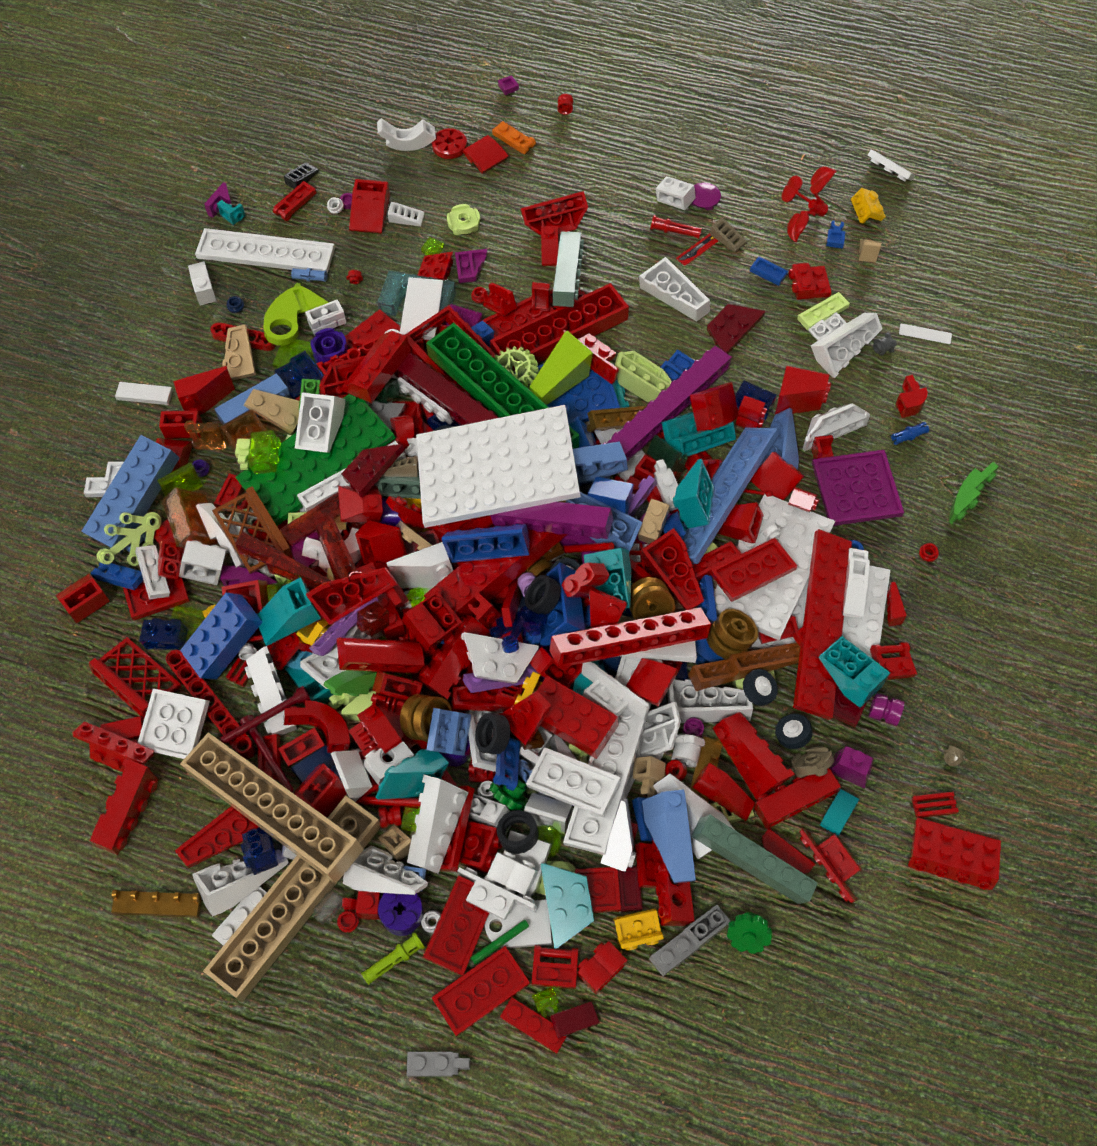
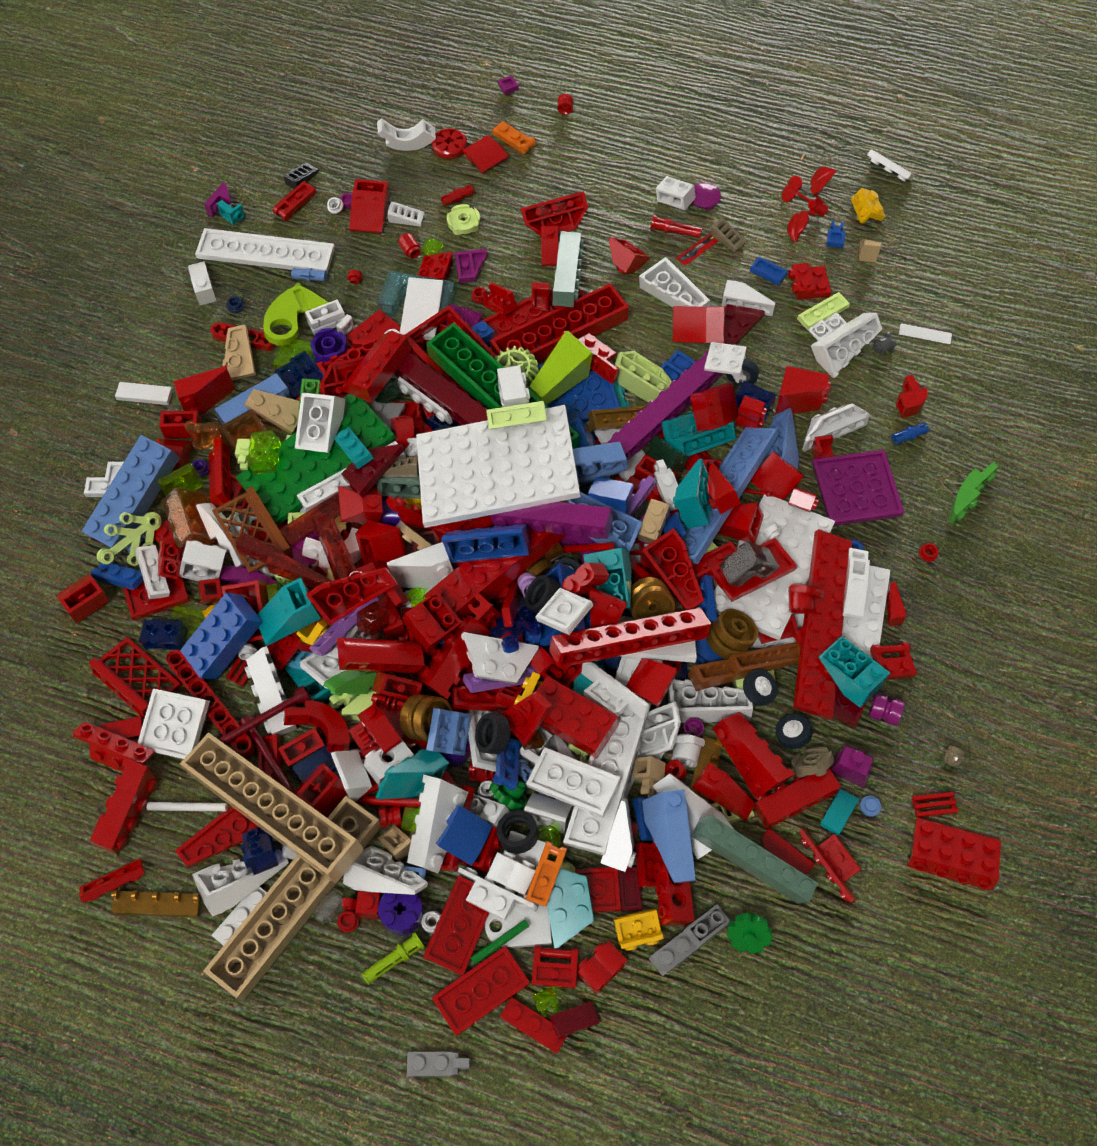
(111, 881): none -> red plate
(182, 806): none -> white bar
(210, 591): none -> red brick
(219, 473): none -> red panel
(345, 325): none -> white tile
(353, 448): none -> teal plate
(409, 245): none -> red brick
(457, 195): none -> red pin
(464, 834): none -> blue slope
(512, 386): none -> white brick
(516, 415): none -> yellowish green plate
(546, 875): none -> orange plate
(564, 611): none -> white tile
(626, 255): none -> red slope
(699, 324): none -> red slope
(721, 493): none -> red slope
(731, 361): none -> white plate
(743, 295): none -> white slope
(748, 562): none -> clear smoke brick
(802, 598): none -> red piece
(870, 806): none -> medium blue plate

